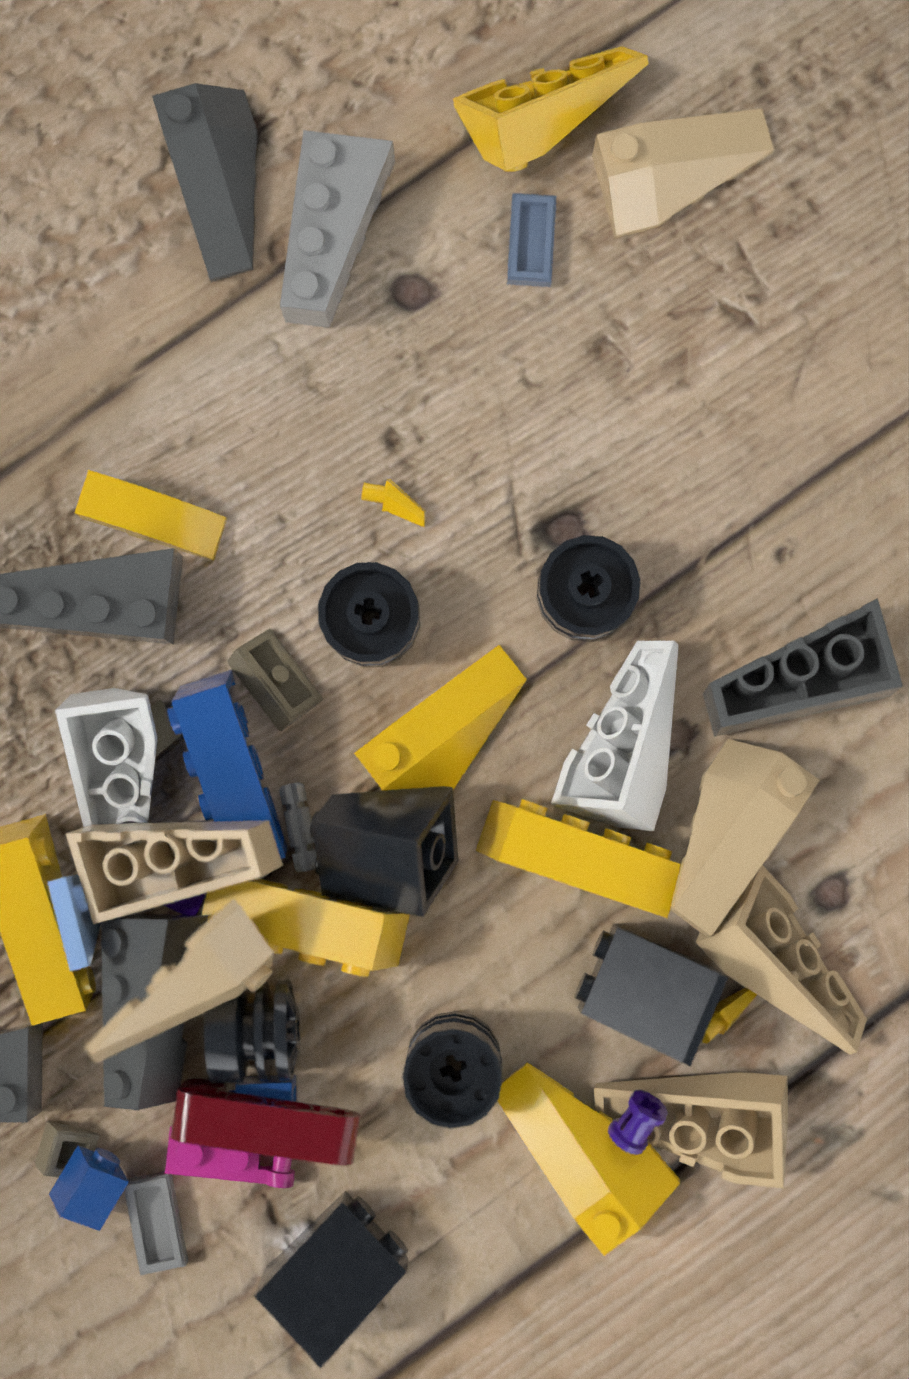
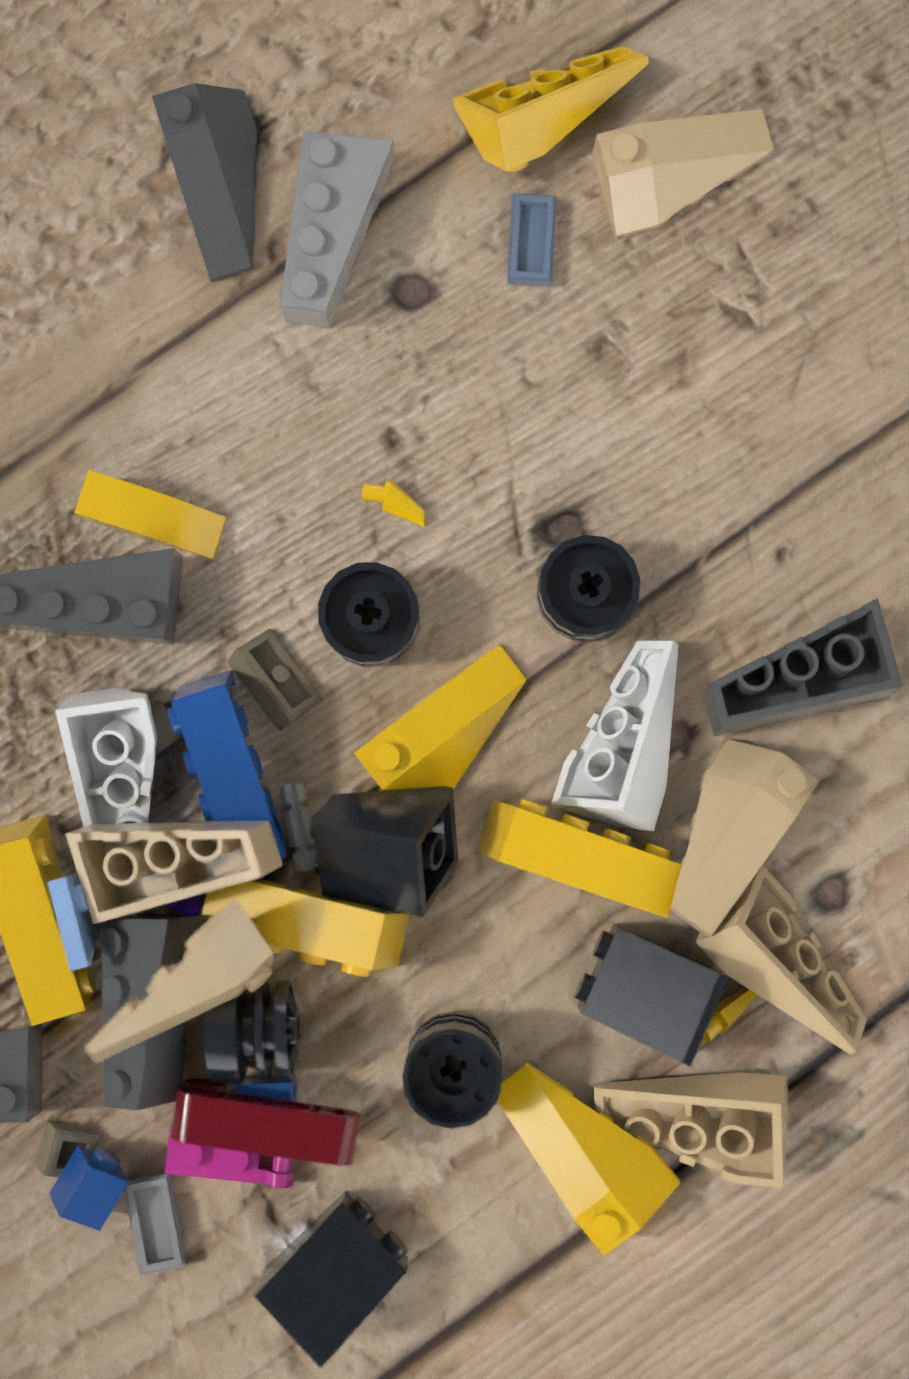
(637, 1122): dark purple bush -> none

